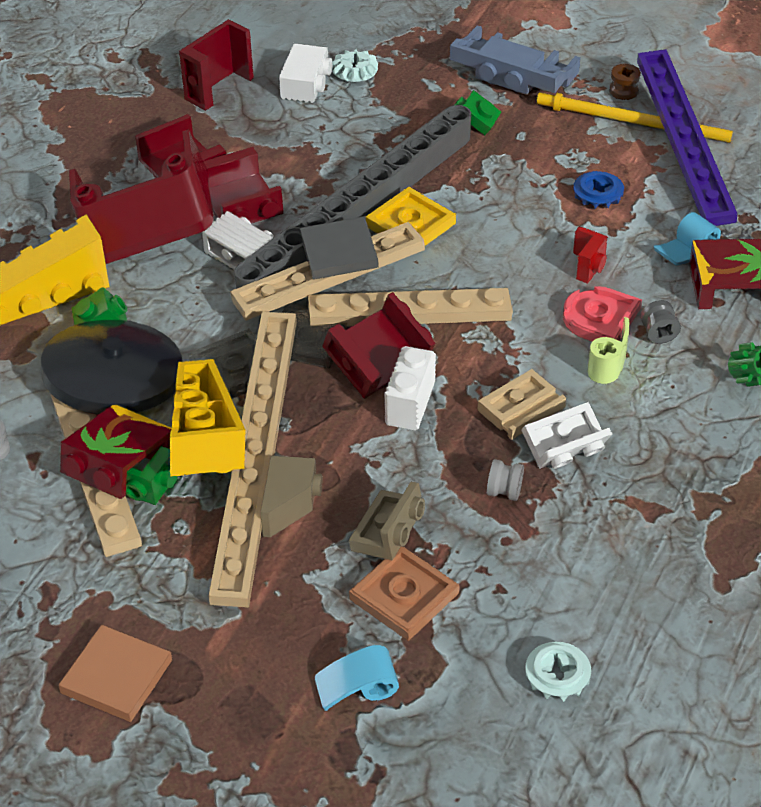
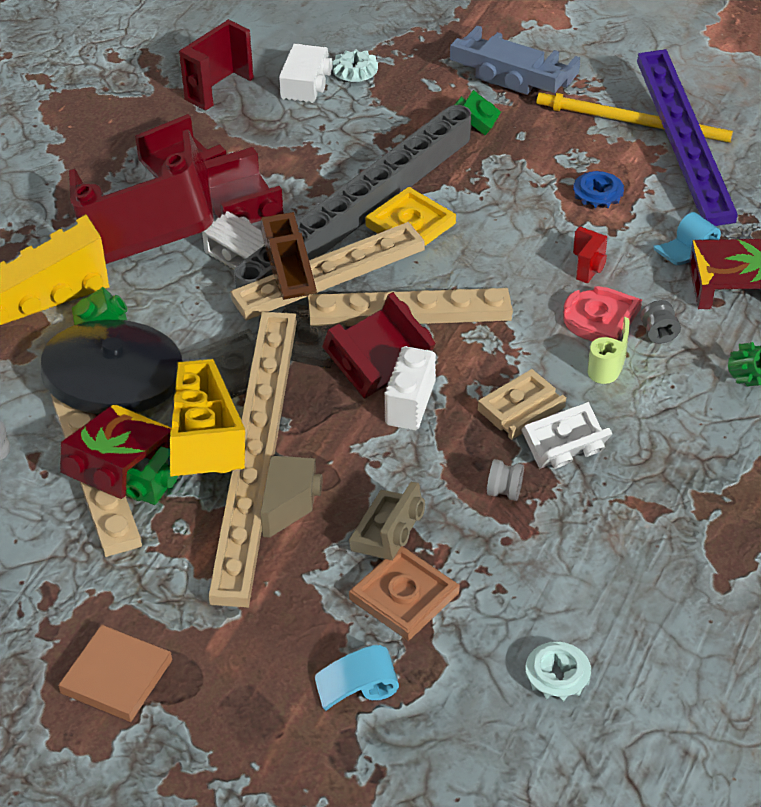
(287, 256): none -> reddish brown slope
(339, 248): dark grey tile -> none
(625, 81): reddish brown wheel -> none

